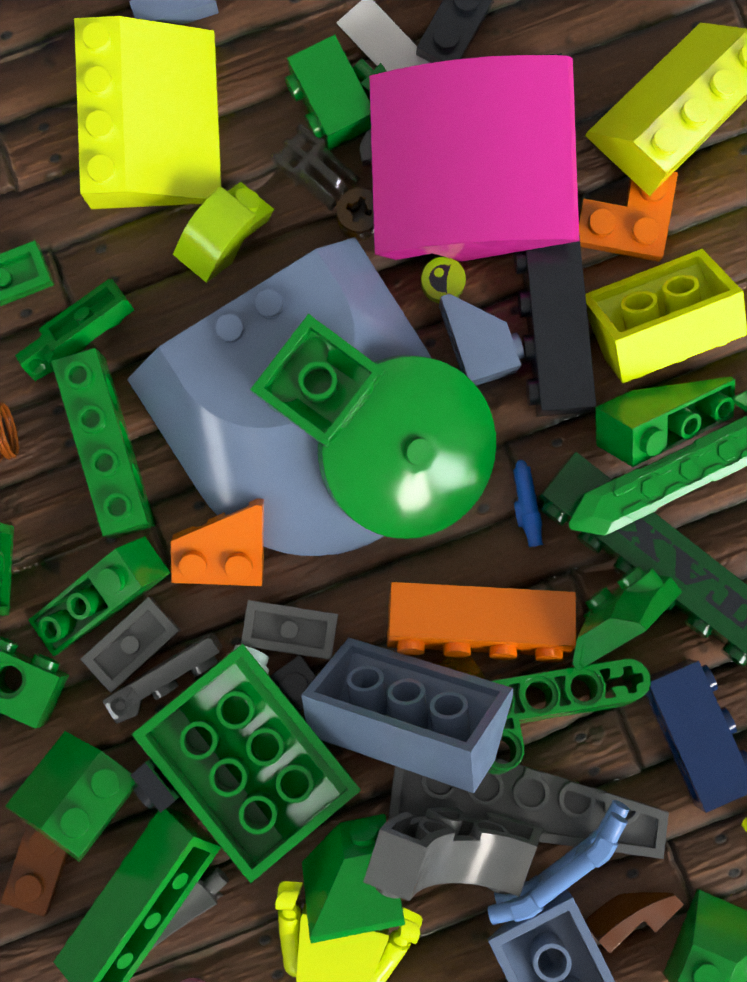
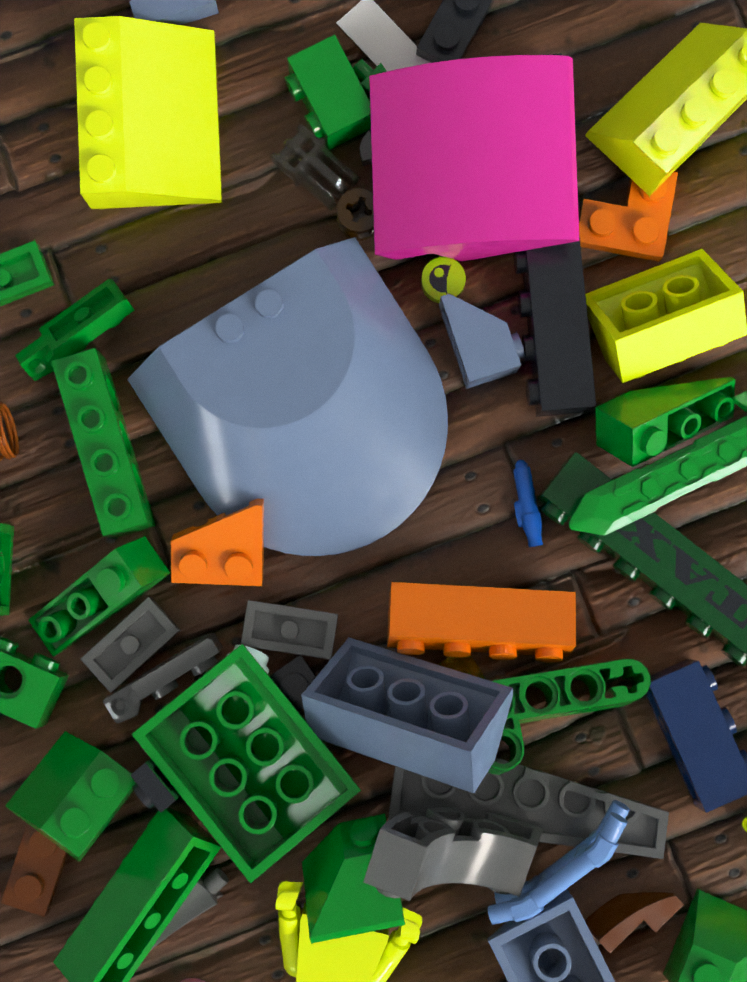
(219, 229): lime brick -> none
(318, 381): green slope -> none
(412, 450): green dish -> none
(623, 613): green slope -> none

